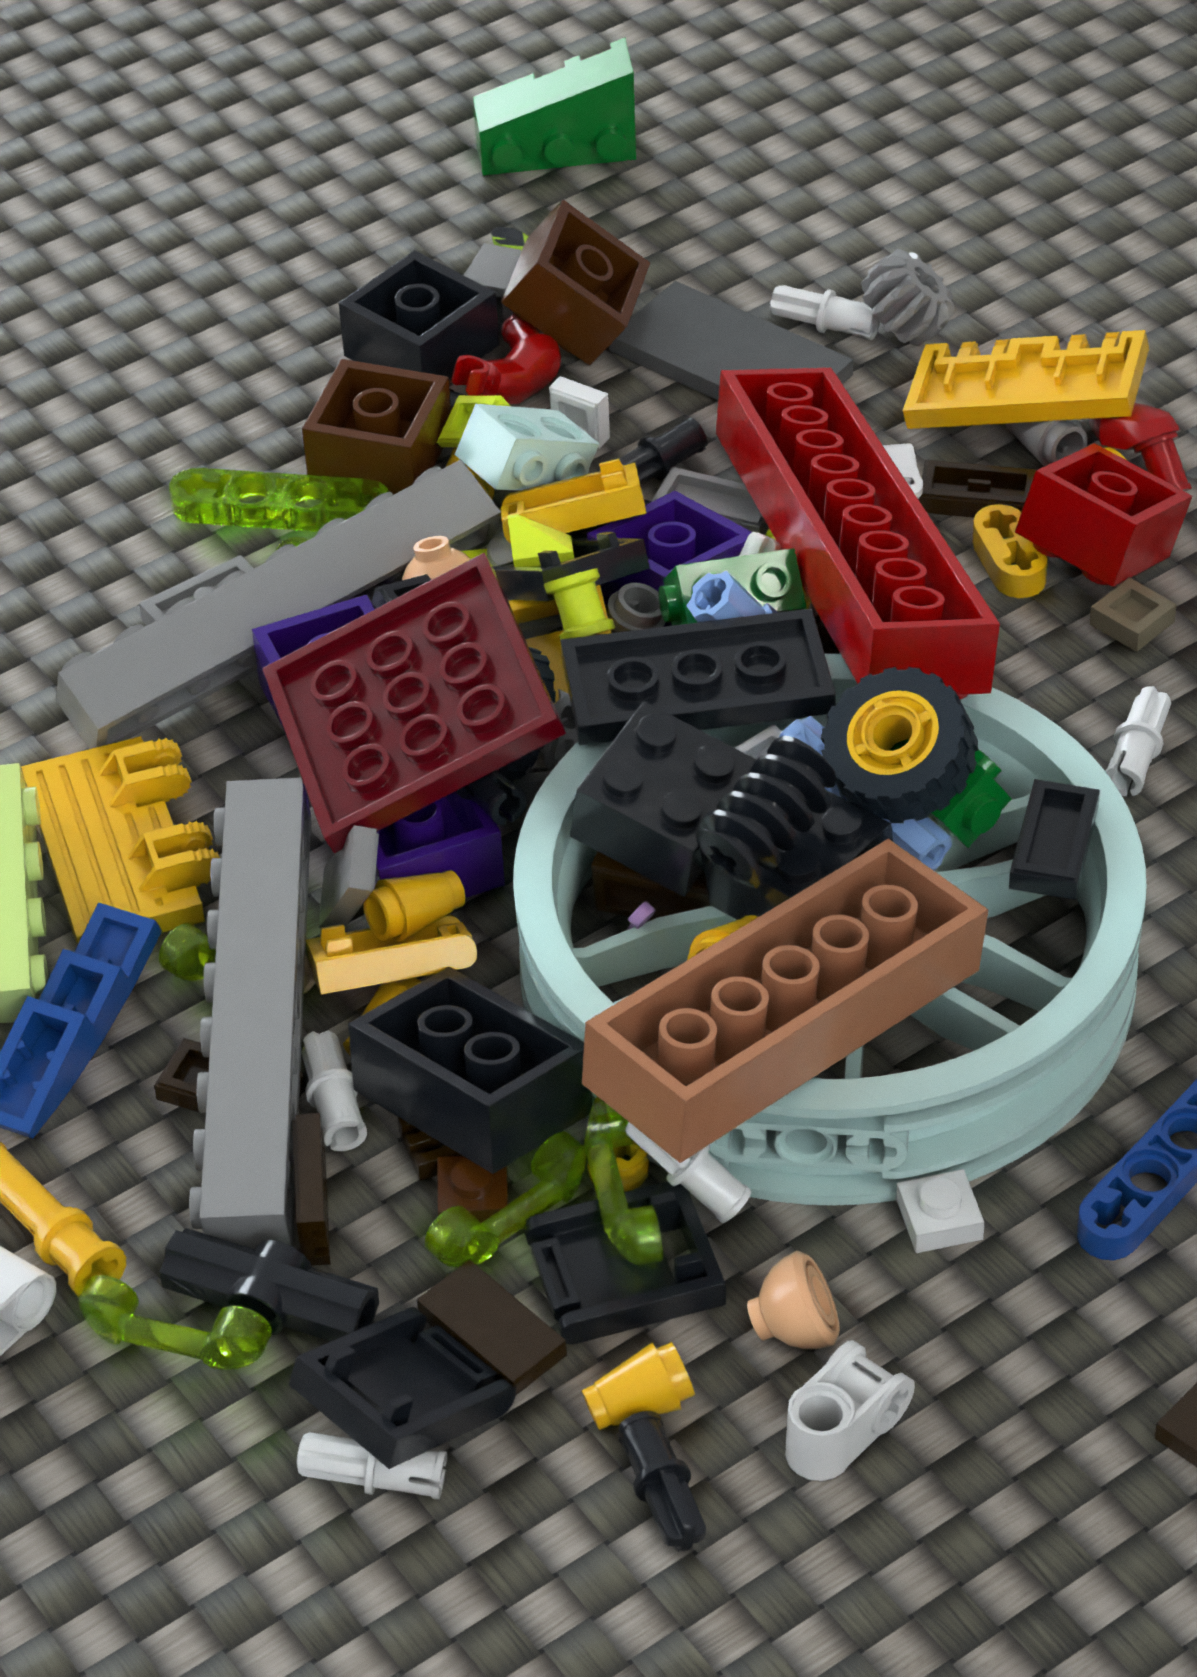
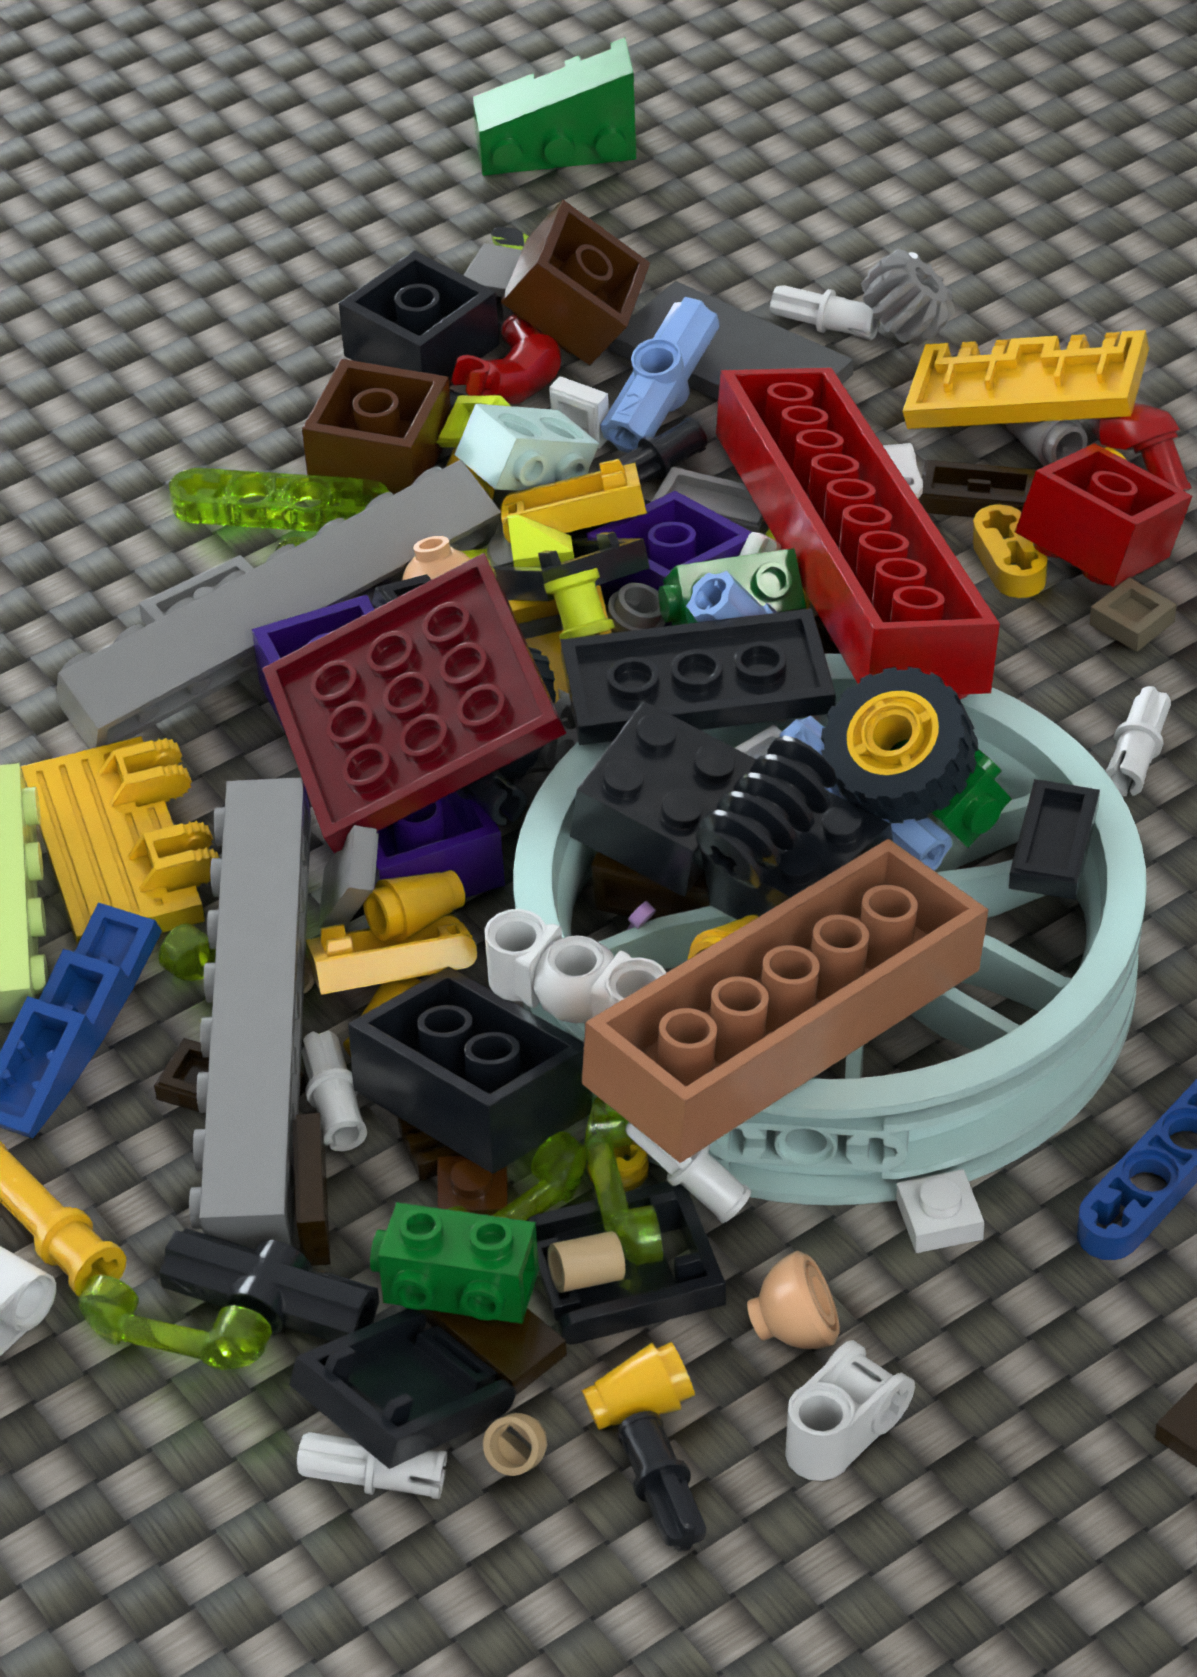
(456, 1262): none -> green brick
(507, 1452): none -> tan hinge
(567, 975): none -> white piece
(586, 1261): none -> tan hinge
(660, 374): none -> light blue piece

